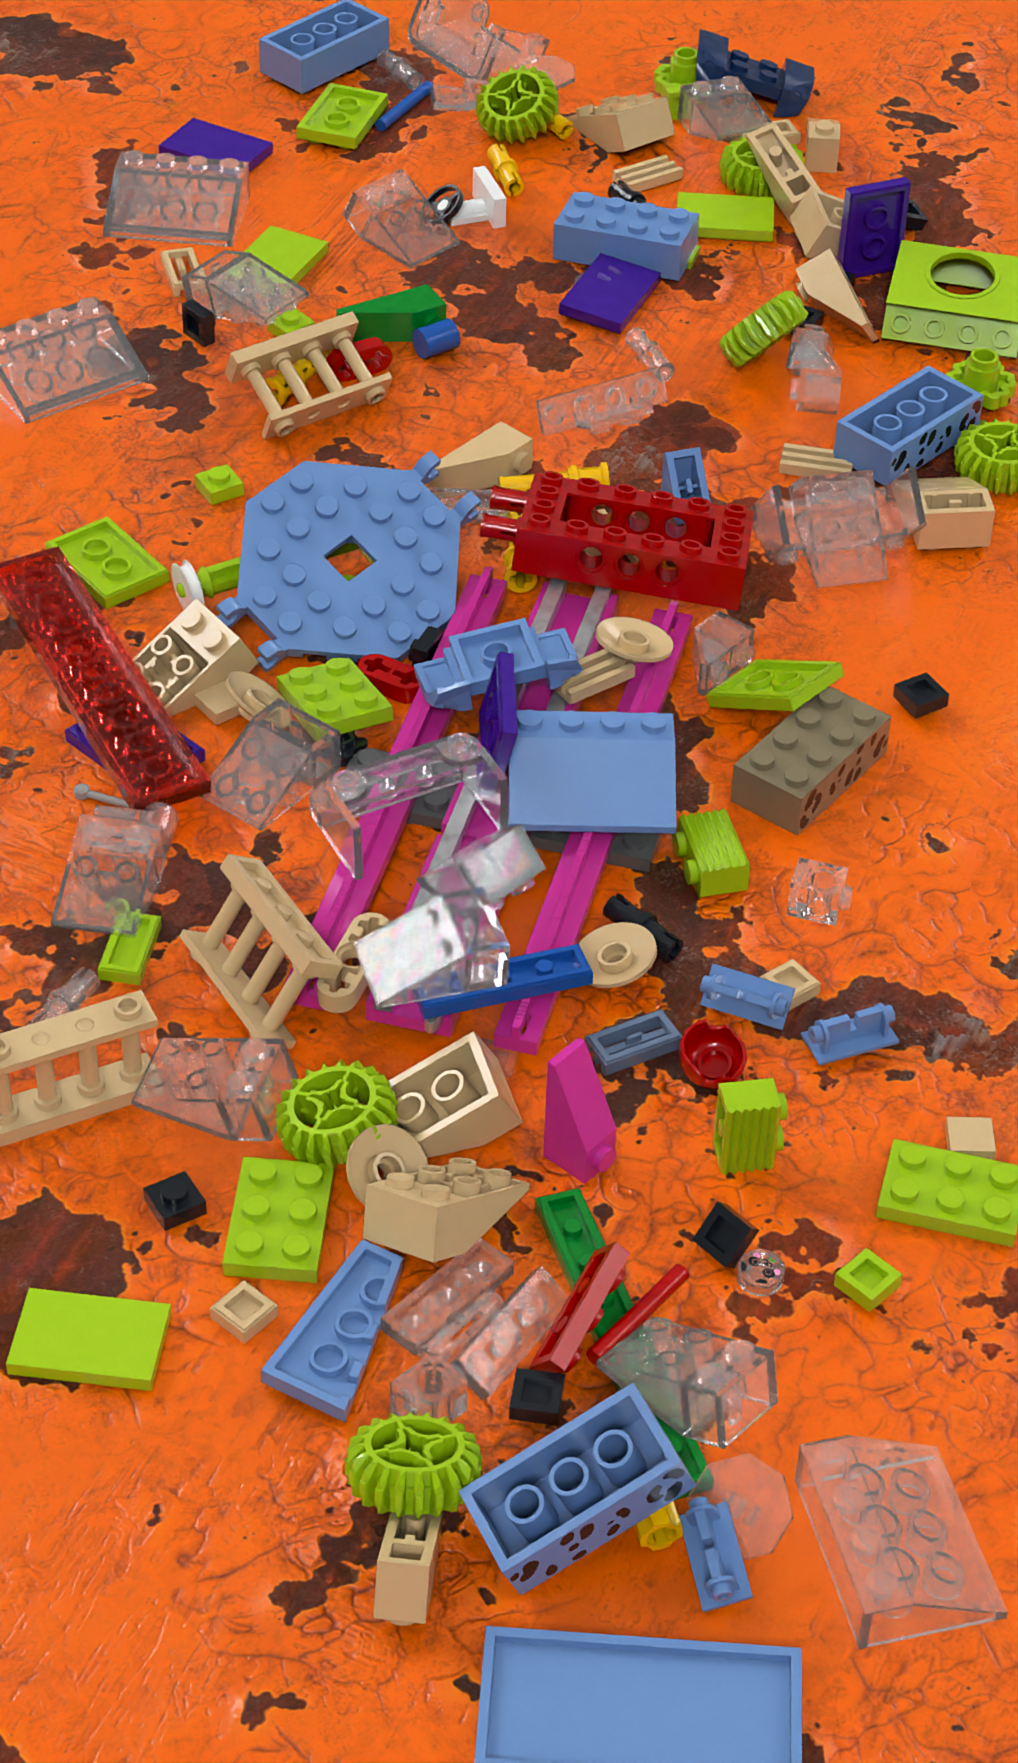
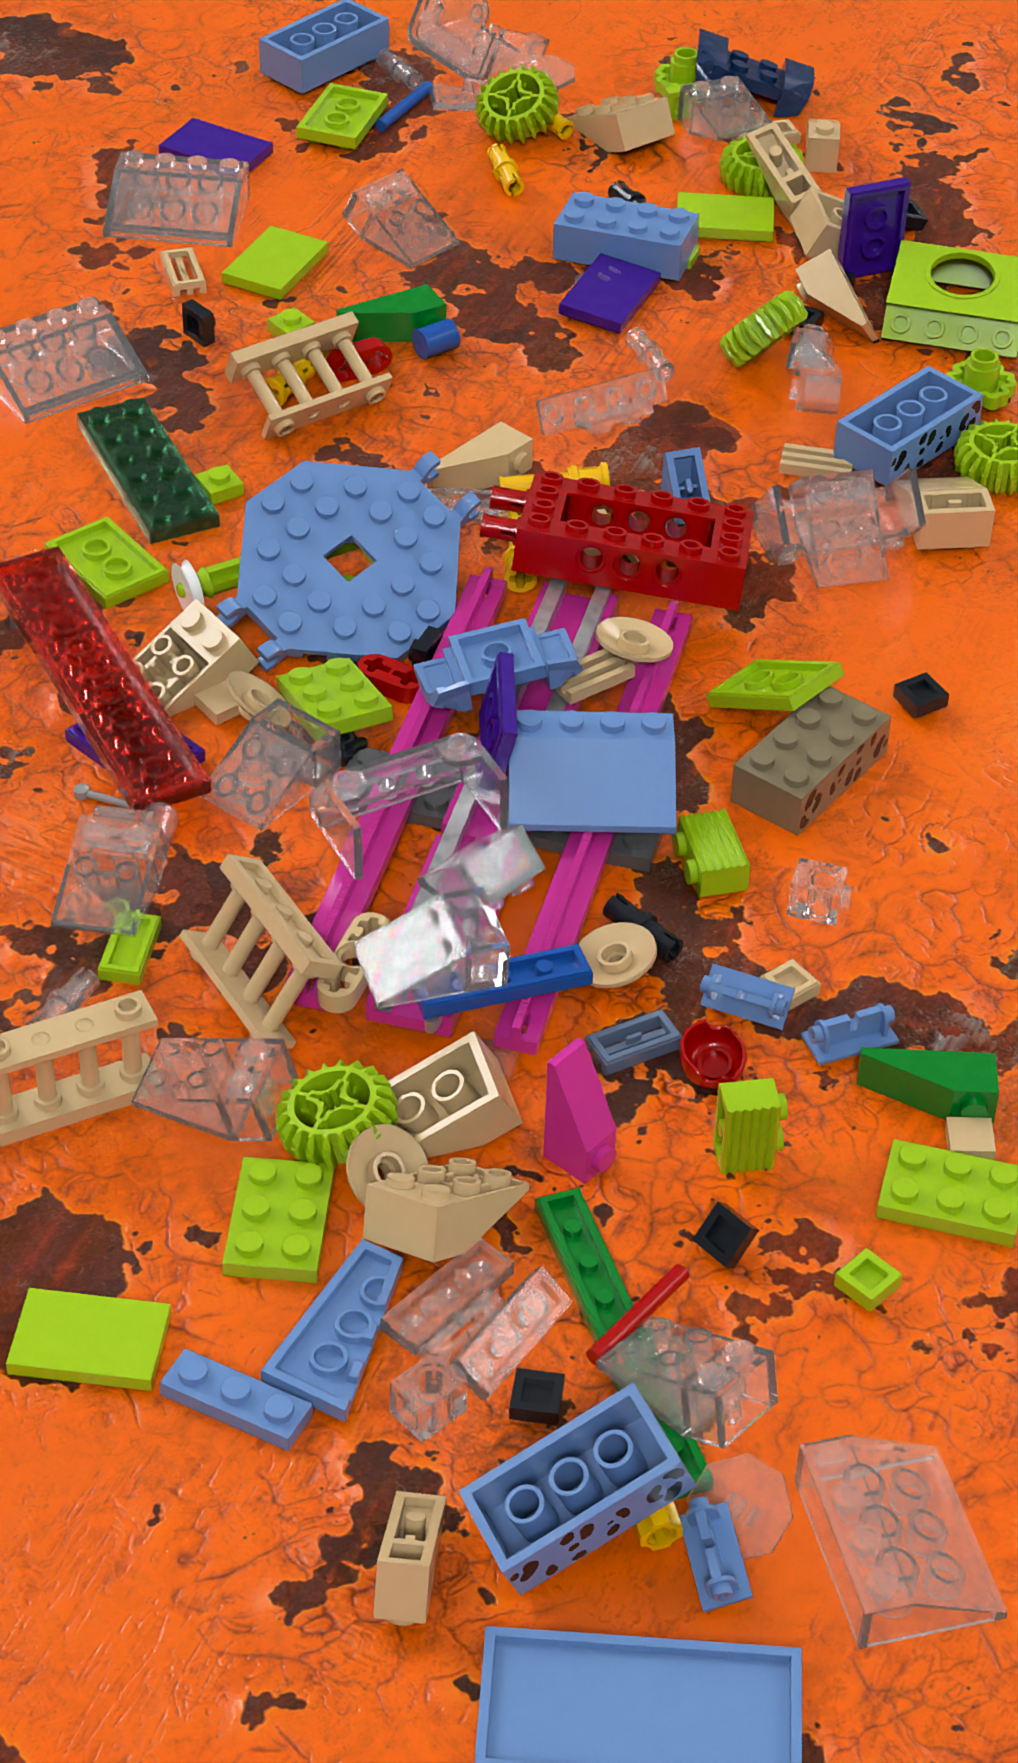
(148, 470): none -> clear green plate
(174, 1200): black plate -> none
(236, 1399): none -> medium blue plate
(242, 288): clear slope -> none
(244, 1311): tan tile -> none
(412, 1464): lime gear -> none
(488, 202): white piece -> none
(581, 1310): red plate -> none
(648, 173): tan tile -> none
(720, 650): clear slope -> none
(760, 1272): clear tile -> none
(933, 1080): none -> green slope

